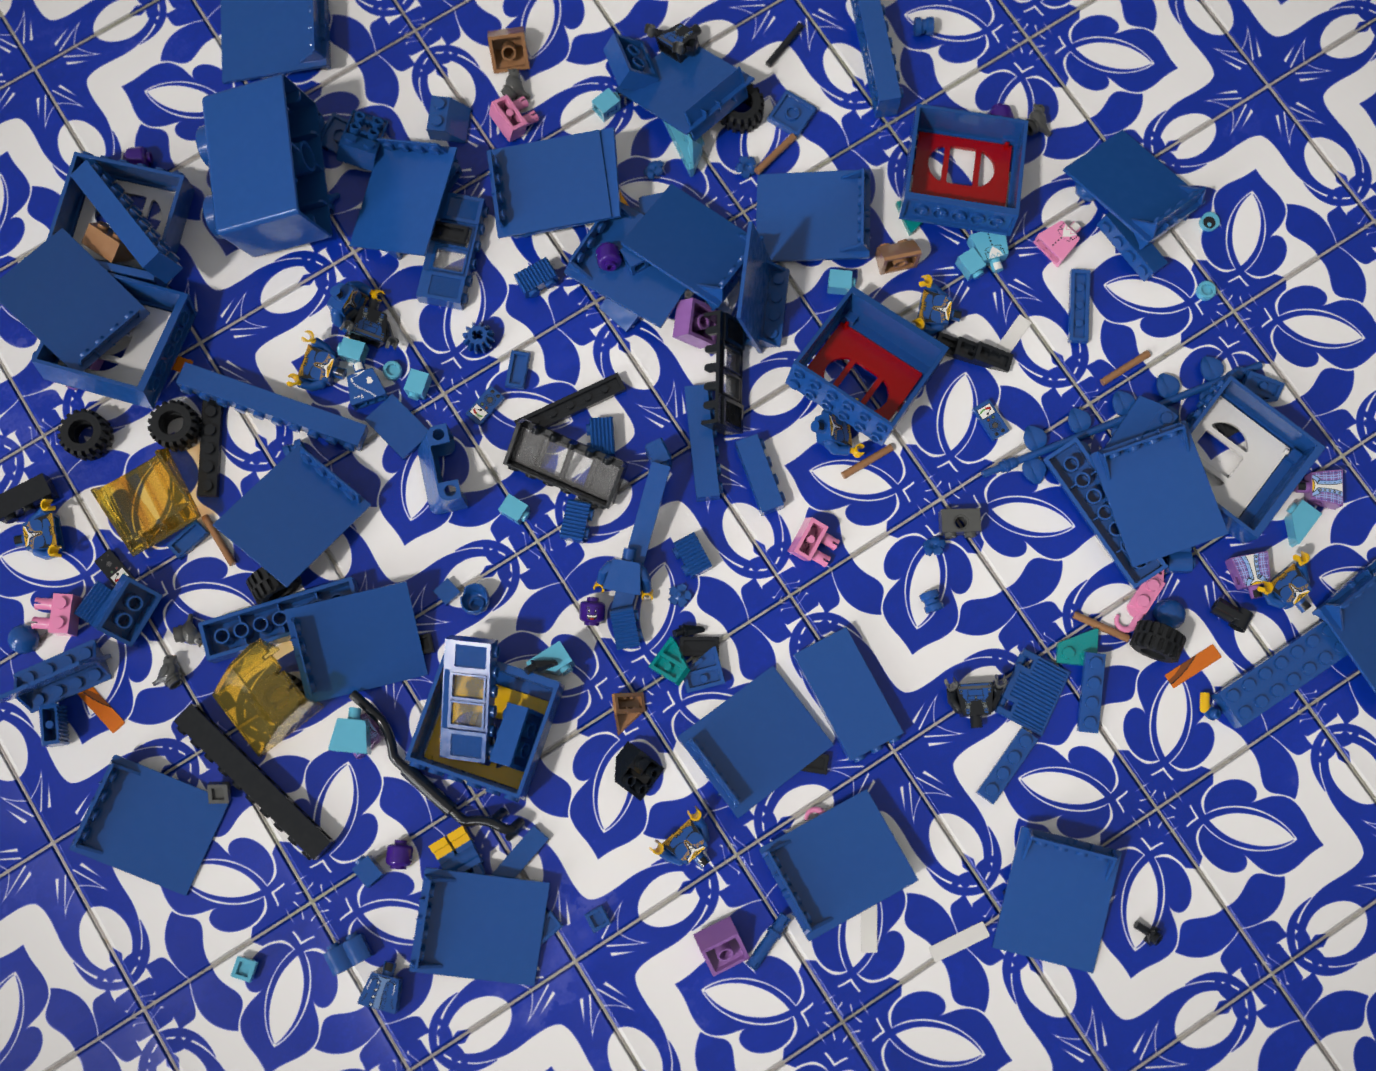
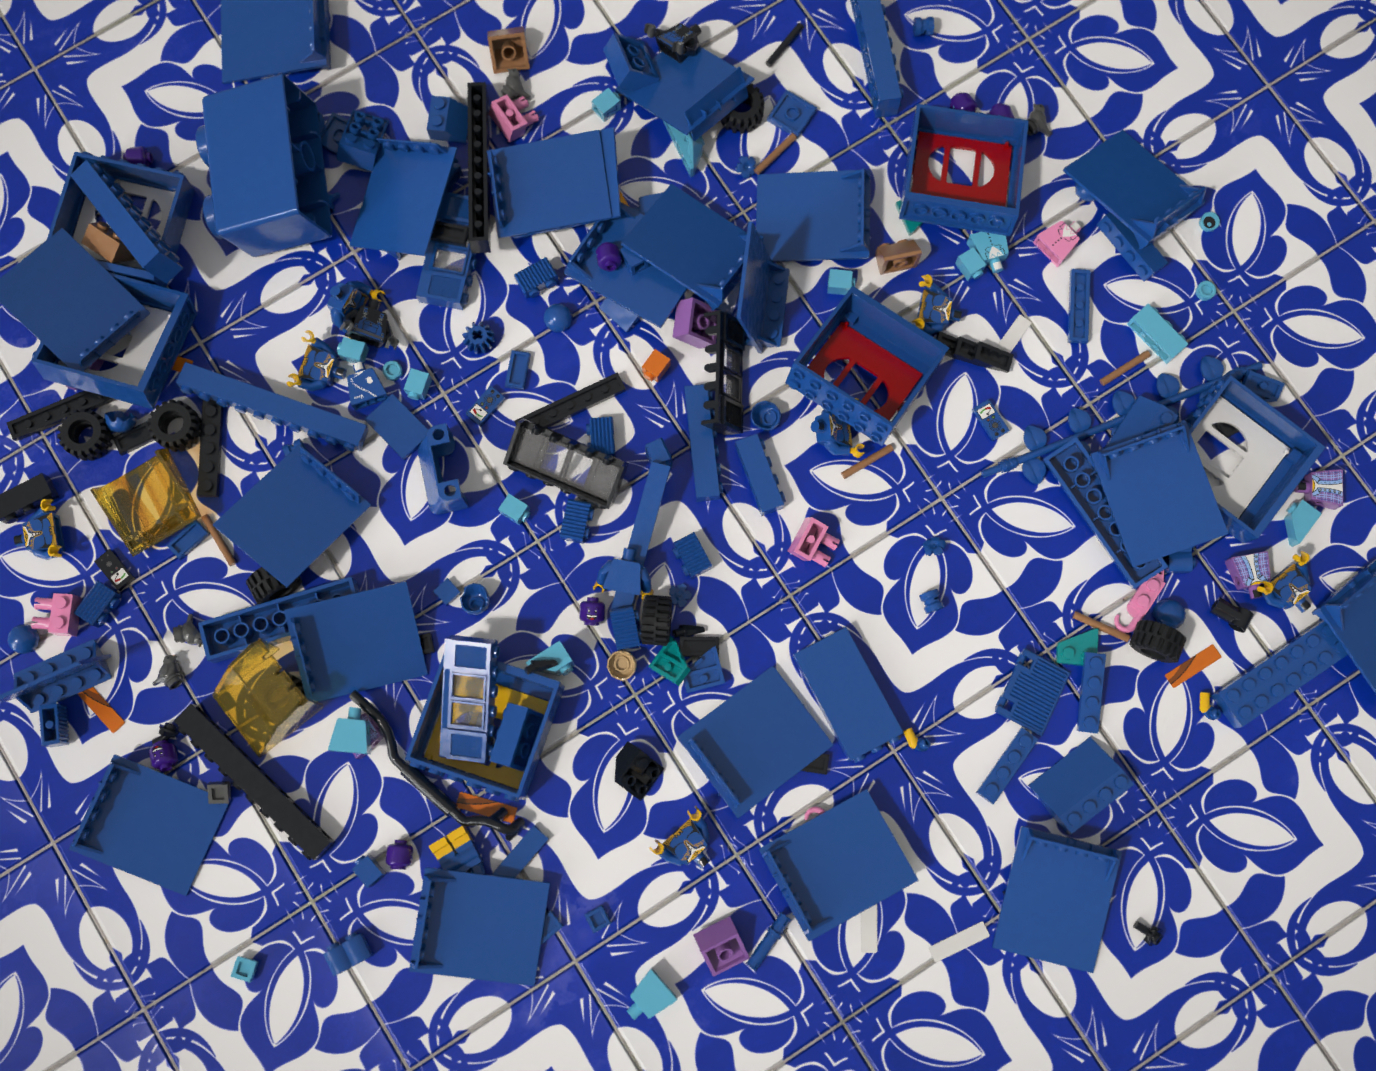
(54, 413): none -> black plate
(118, 422): none -> blue hair
(126, 610): blue brick -> none
(133, 439): none -> black tile
(163, 755): none -> dark purple head
(166, 731): none -> black plate
(383, 990): blue torso -> none
(478, 168): none -> black brick
(484, 806): none -> orange sticker
(558, 317): none -> blue hair
(621, 665): none -> tan hair
(627, 708): medium nougat slope -> none
(650, 996): none -> medium azure torso
(654, 168): blue plant -> none
(656, 366): none -> orange brick
(656, 620): none -> black tyre
(766, 415): none -> blue hair
(915, 742): none -> arm
(963, 101): none -> dark purple head
(970, 518): dark grey brick -> none
(975, 699): torso -> none
(1080, 785): none -> blue slope
(1157, 333): none -> medium azure brick

